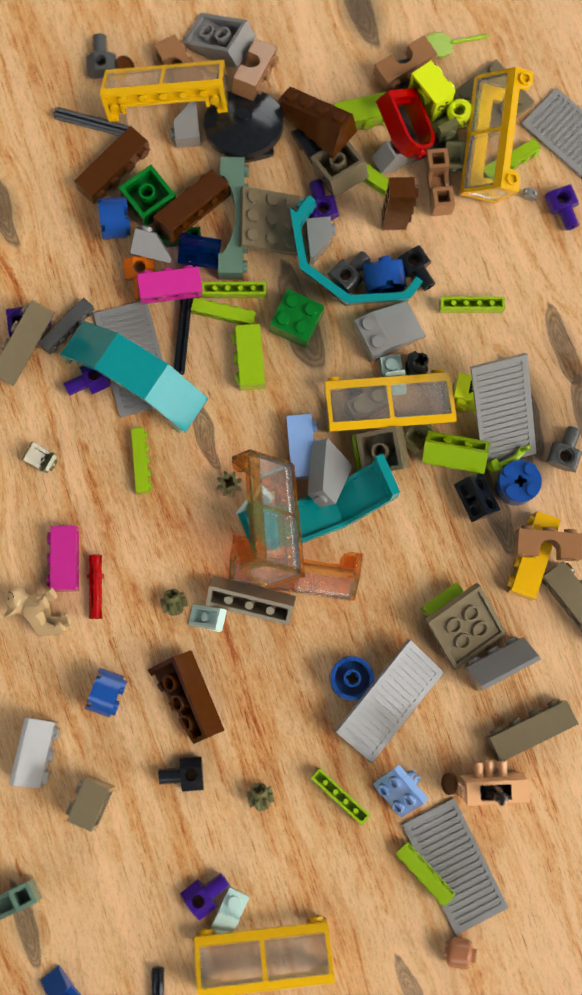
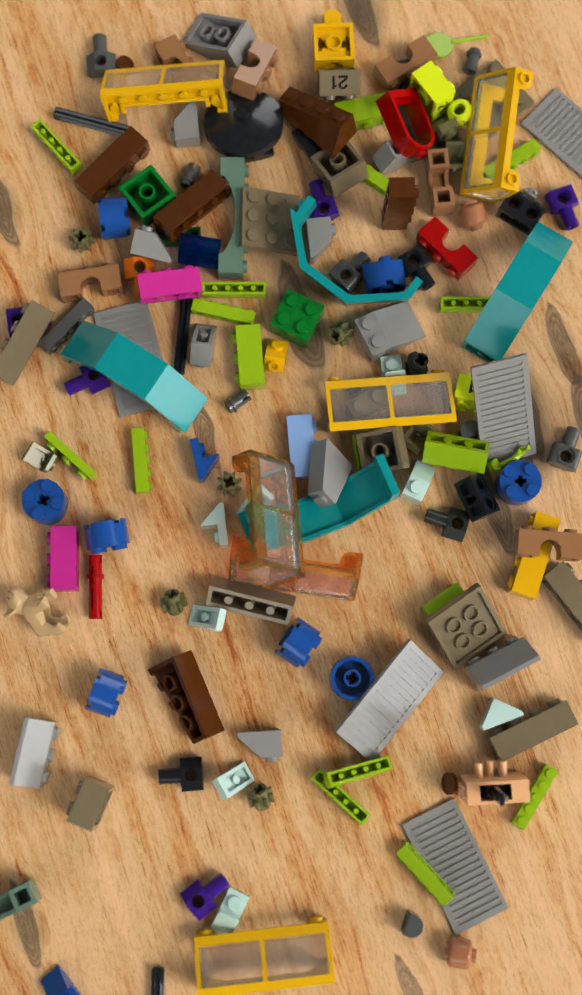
(33, 502): none -> blue brick
(55, 145): none -> lime piece
(70, 457): none -> lime plate
(73, 282): none -> medium nougat arch
(86, 241): none -> olive gear
(106, 534): none -> blue brick
(189, 176): none -> dark grey pin
(202, 345): none -> light grey slope
(204, 465): none -> blue slope
(217, 520): none -> light aqua slope
(233, 781): none -> light aqua slope
(237, 401): none -> dark grey pin
(264, 743): none -> light grey slope
(275, 355): none -> yellow bracket
(298, 643): none -> blue brick
(333, 42): none -> yellow brick
(338, 82): none -> dark tan brick
(341, 333): none -> olive gear
(357, 772): none -> lime piece
(401, 790): light blue plate -> none
(412, 925): none -> dark grey brick
(418, 483): none -> light aqua slope
(444, 520): none -> pearl dark grey piece
(455, 262): none -> red arch
(468, 429): none -> dark grey brick
(472, 215): none -> nougat head
(473, 56): none -> dark grey pin
(498, 713): none -> light aqua slope
(517, 216): none -> black brick
(517, 293): none -> teal panel
(537, 791): none -> lime piece

